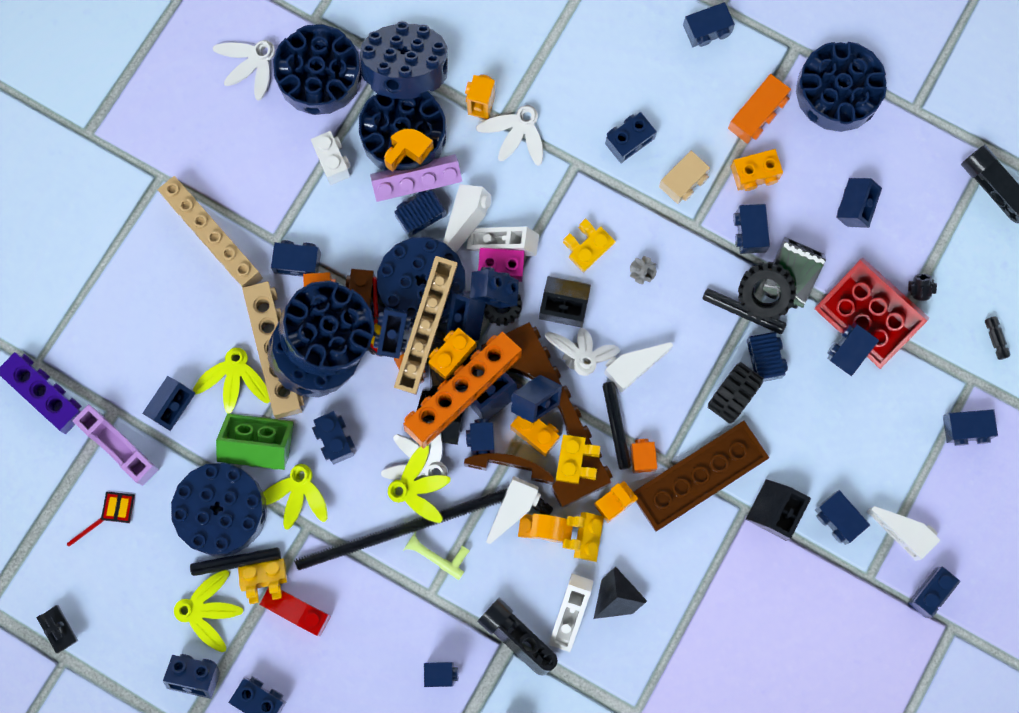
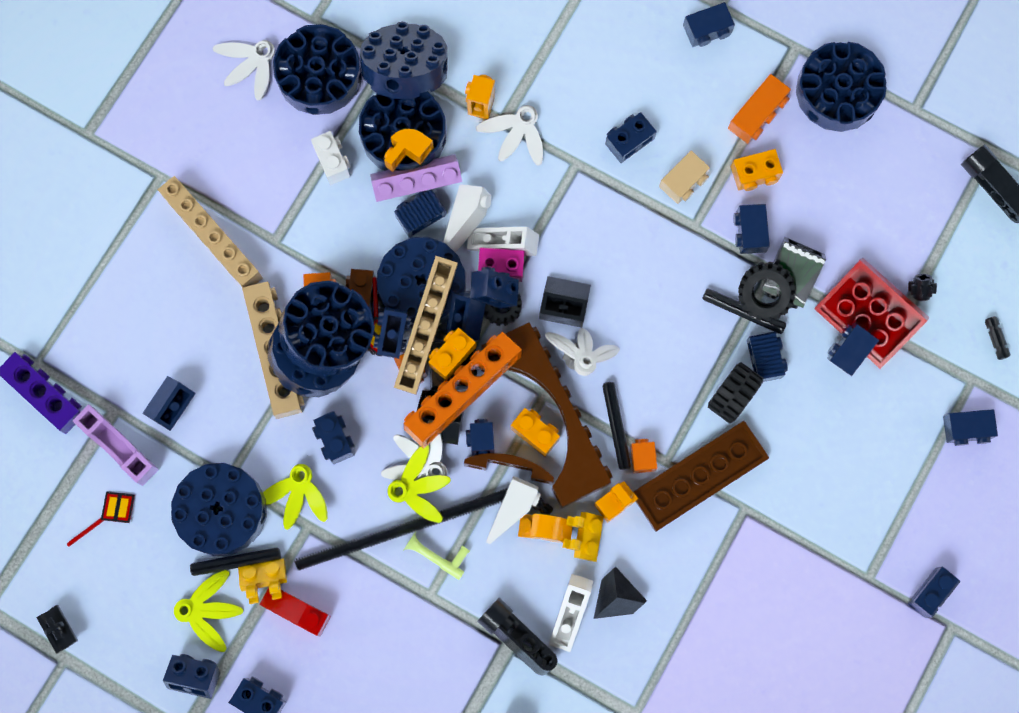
(233, 372): neon yellow plant -> none
(254, 441): bright green slope -> none
(295, 259): dark blue brick -> none
(440, 674): dark blue brick -> none
(495, 397): dark blue brick -> none
(536, 398): dark blue brick -> none
(571, 459): yellow plate -> none
(591, 249): yellow plate -> none
(633, 365): white slope -> none
(643, 270): light grey gear -> none
(778, 509): black slope -> none
(841, 518): dark blue brick -> none
(859, 202): dark blue brick -> none
(910, 534): white slope -> none

